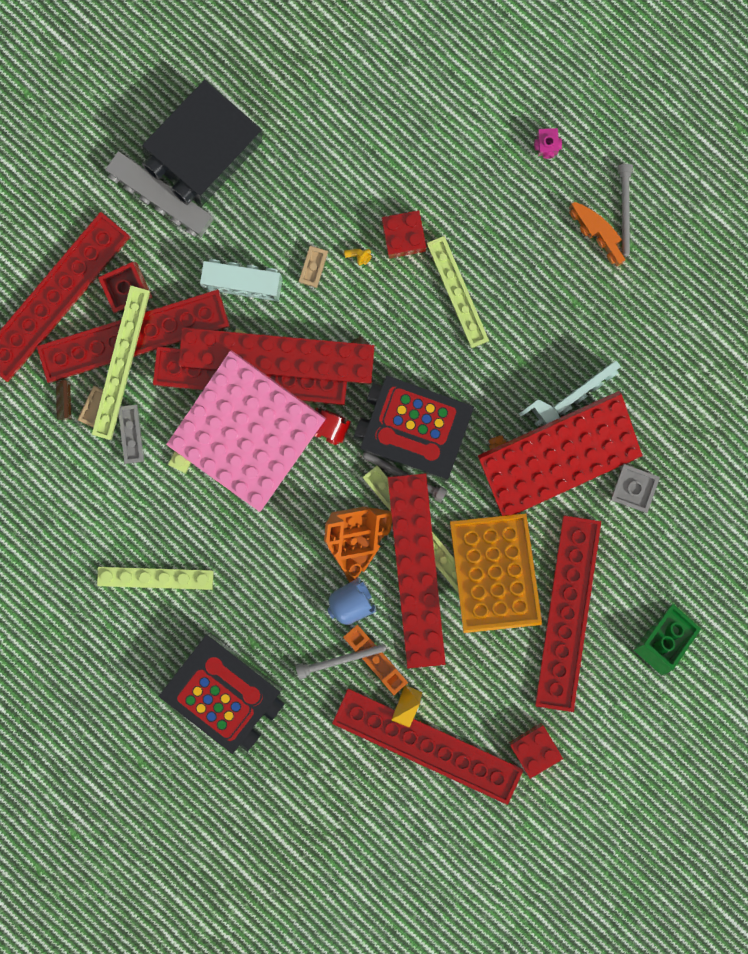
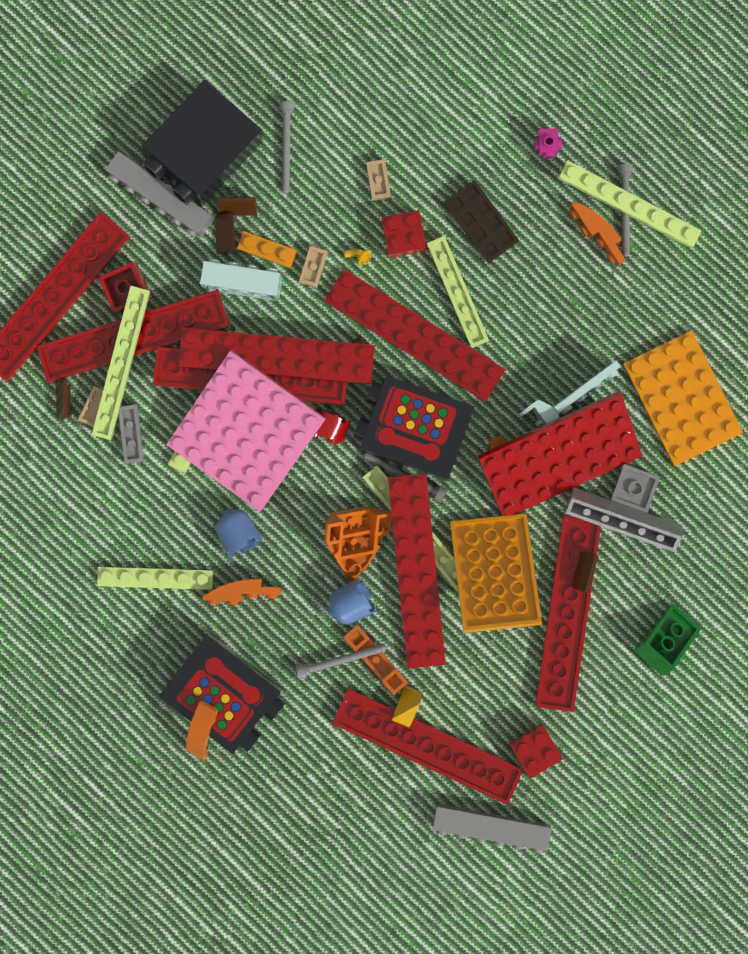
(200, 729): none -> orange slope
(225, 233): none -> reddish brown slope
(234, 592): none -> orange slope
(237, 205): none -> reddish brown slope
(237, 532): none -> medium blue cylinder
(267, 250): none -> light orange plate
(286, 109): none -> light grey piece
(378, 180): none -> tan plate
(414, 335): none -> red plate
(481, 221): none -> dark brown plate
(491, 827): none -> light grey brick
(585, 571): none -> reddish brown slope
(624, 519): none -> light grey brick
(629, 204): none -> yellowish green plate
(682, 398): none -> light orange plate

